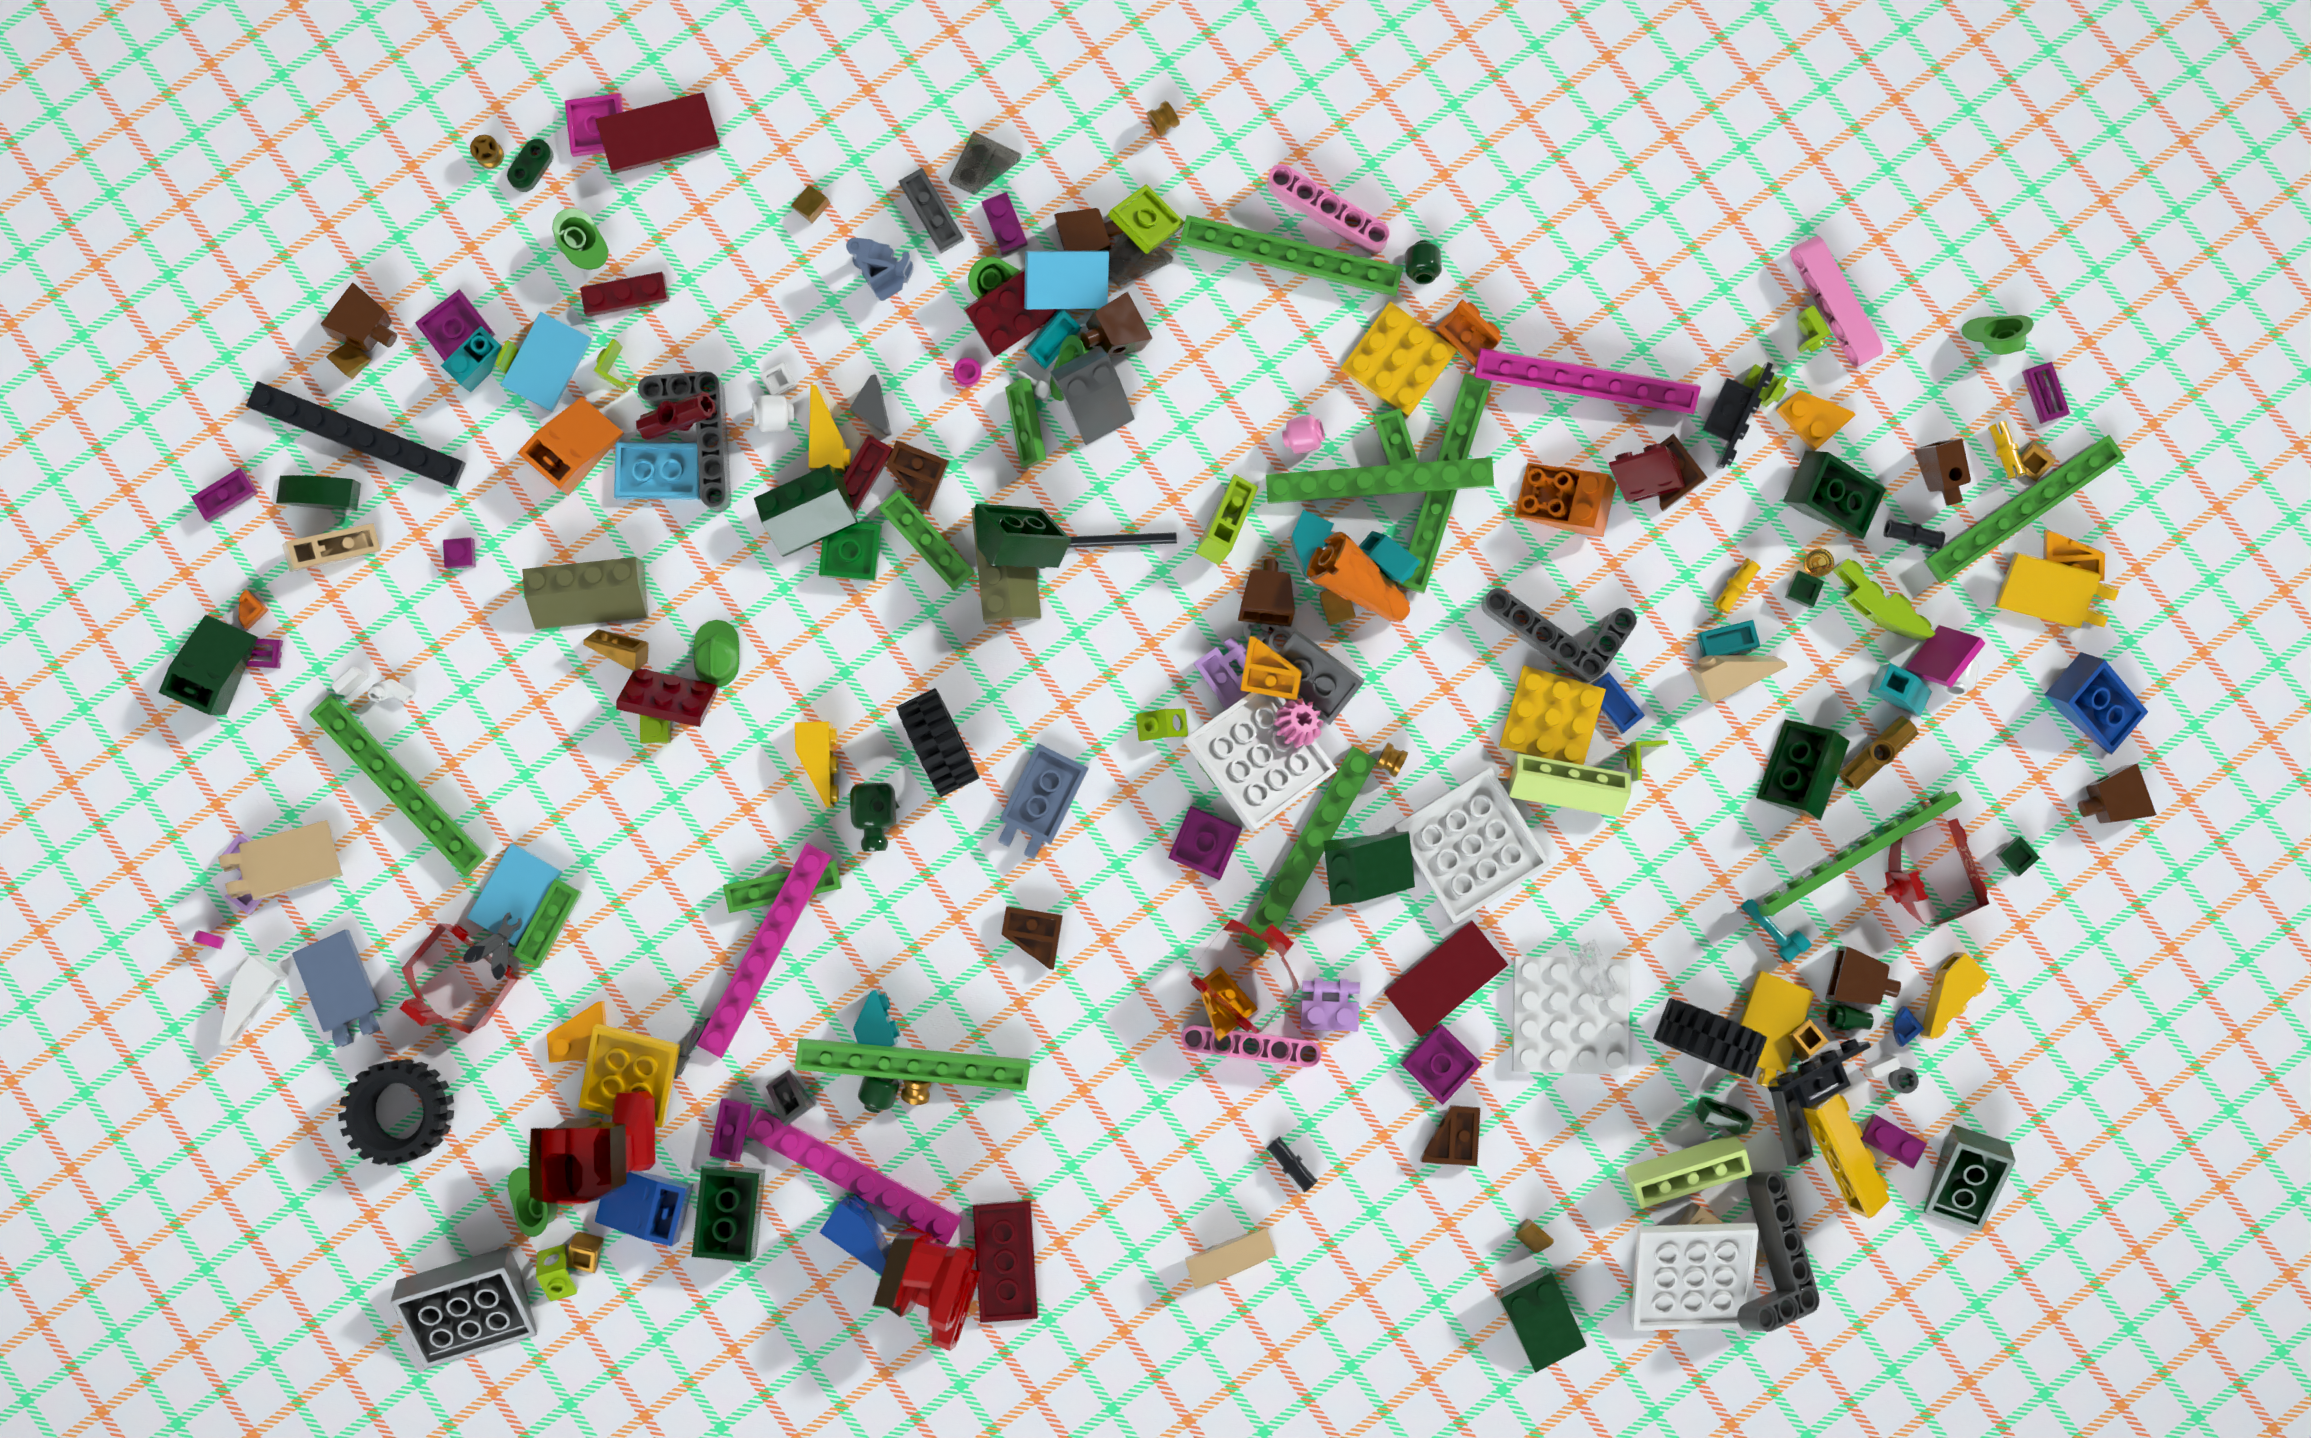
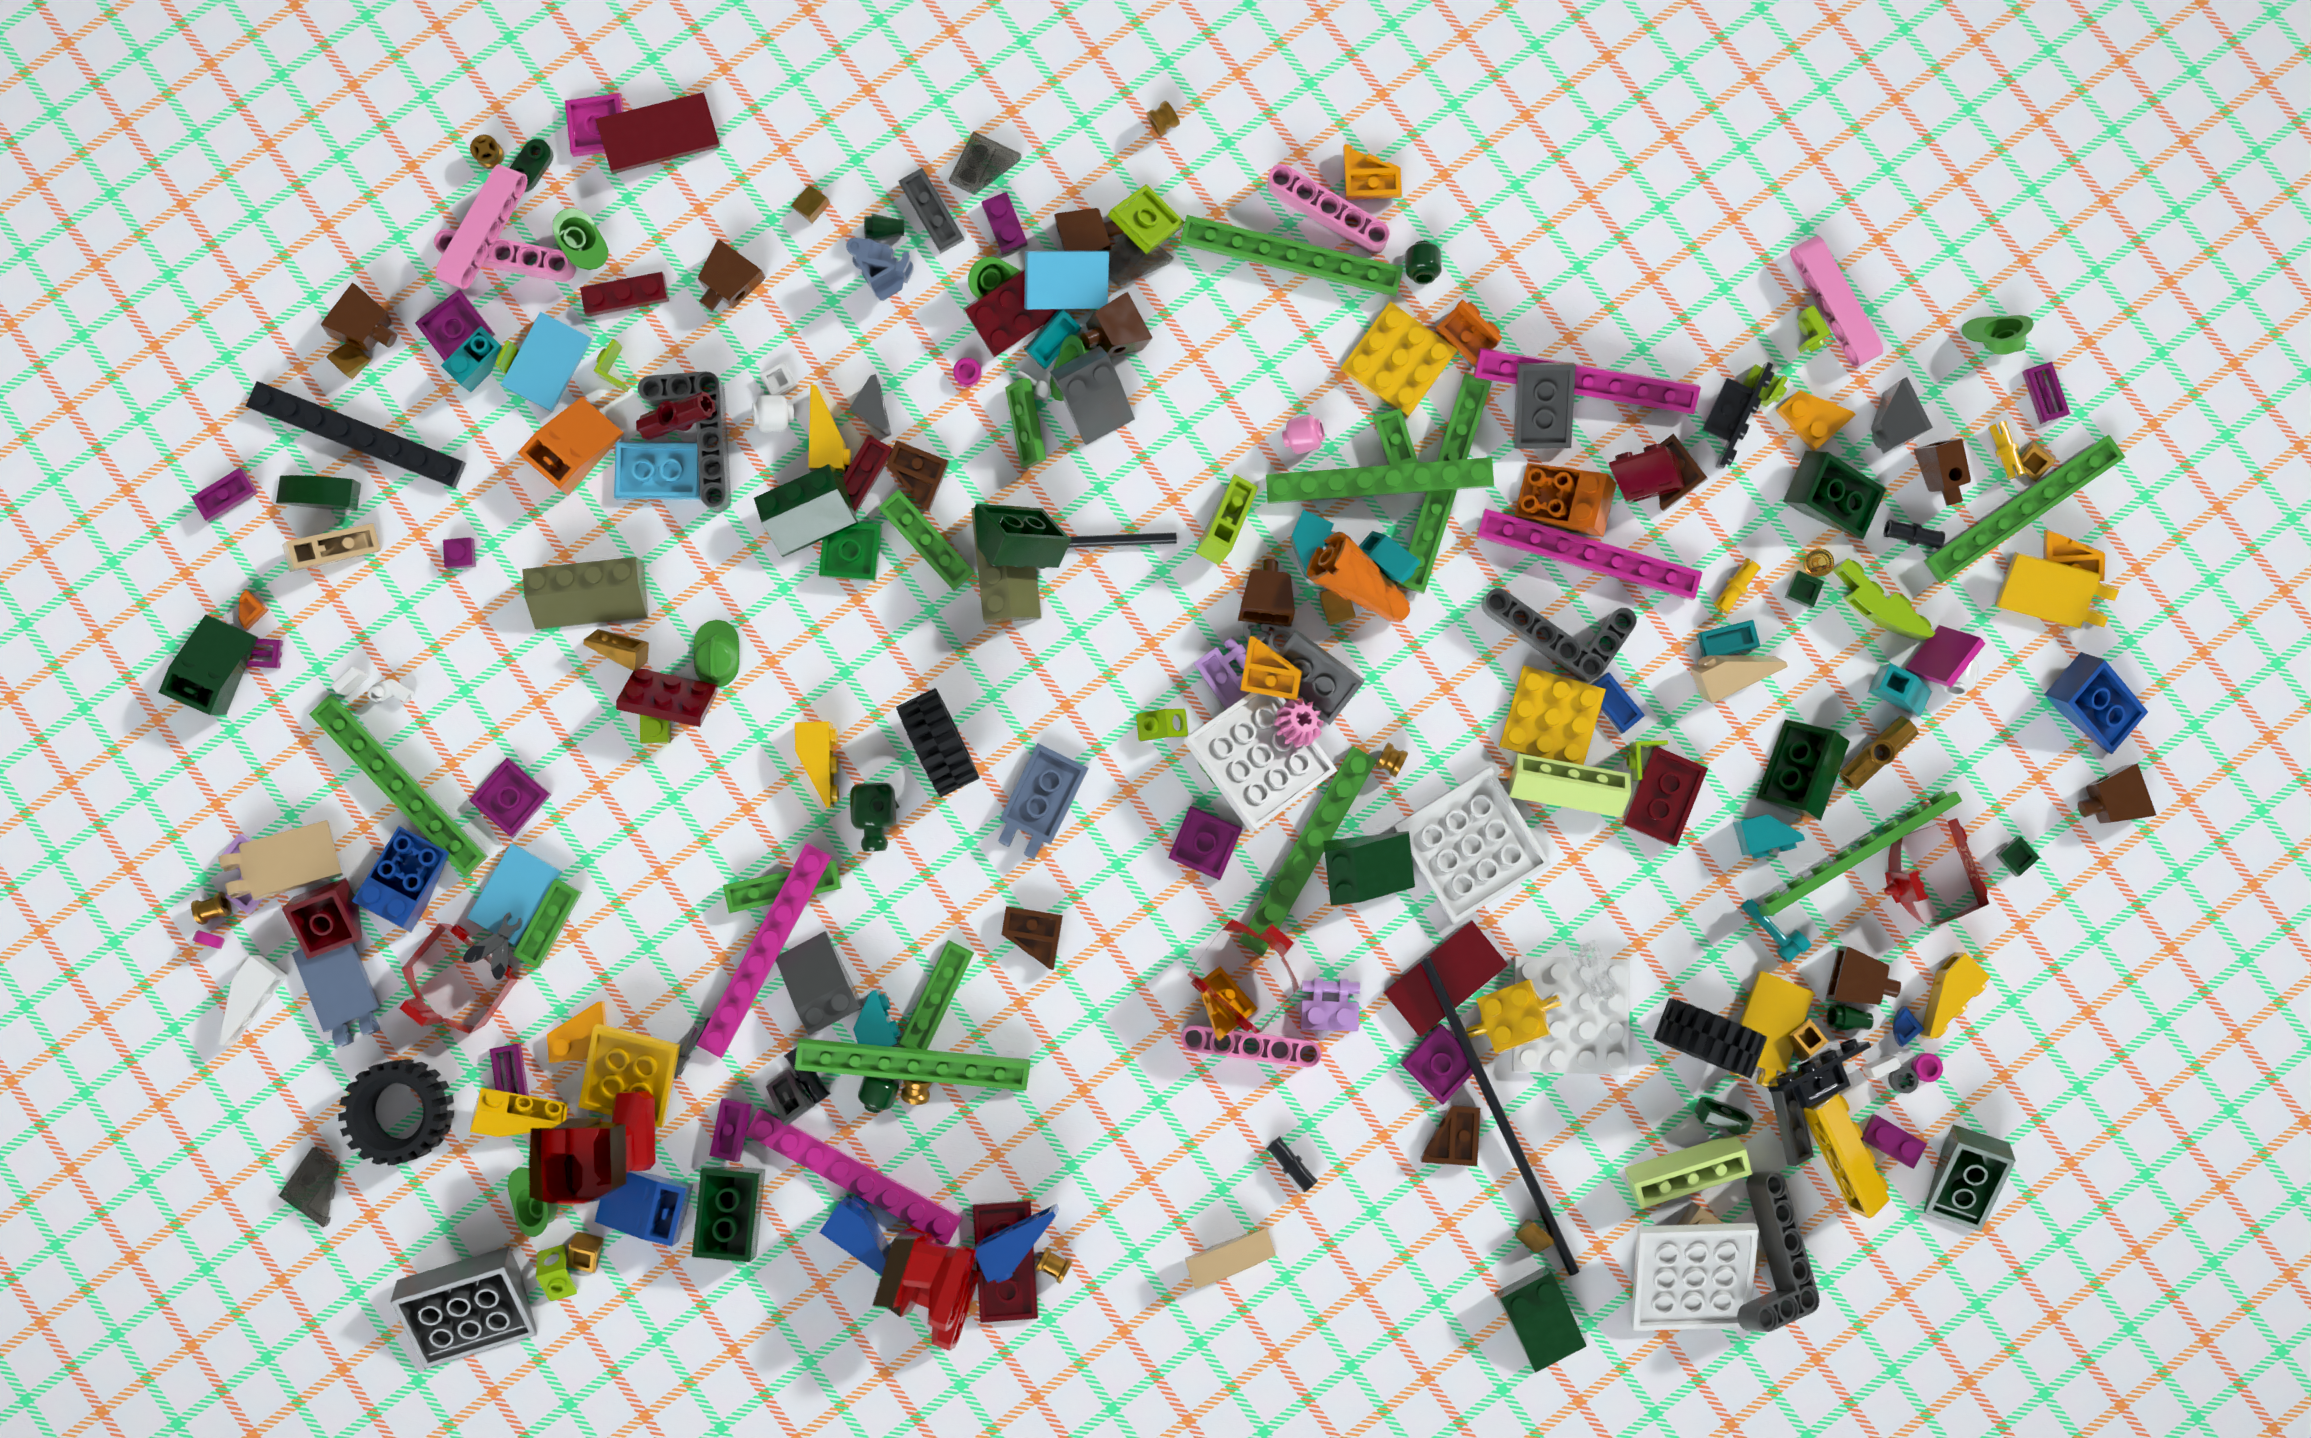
(211, 908): none -> pearl gold bush
(313, 1186): none -> clear smoke wing
(324, 918): none -> dark red slope
(402, 879): none -> blue slope
(481, 227): none -> bright pink beam
(510, 797): none -> magenta tile
(513, 1114): none -> yellow slope
(518, 258): none -> bright pink beam
(519, 1067): none -> magenta tile
(727, 277): none -> reddish brown torso
(809, 1079): none -> black pin
(818, 983): none -> dark grey slope
(882, 227): none -> dark green cone
(936, 997): none -> bright green tile
(1005, 1249): none -> blue slope
(1053, 1265): none -> pearl gold bush
(1369, 177): none -> light orange wing
(1499, 1116): none -> black piece
(1513, 1016): none -> yellow plate
(1544, 405): none -> dark grey plate
(1589, 554): none -> dark pink plate
(1664, 796): none -> dark red plate
(1764, 833): none -> teal slope
(1899, 417): none -> dark grey slope
(1927, 1067): none -> dark pink tile

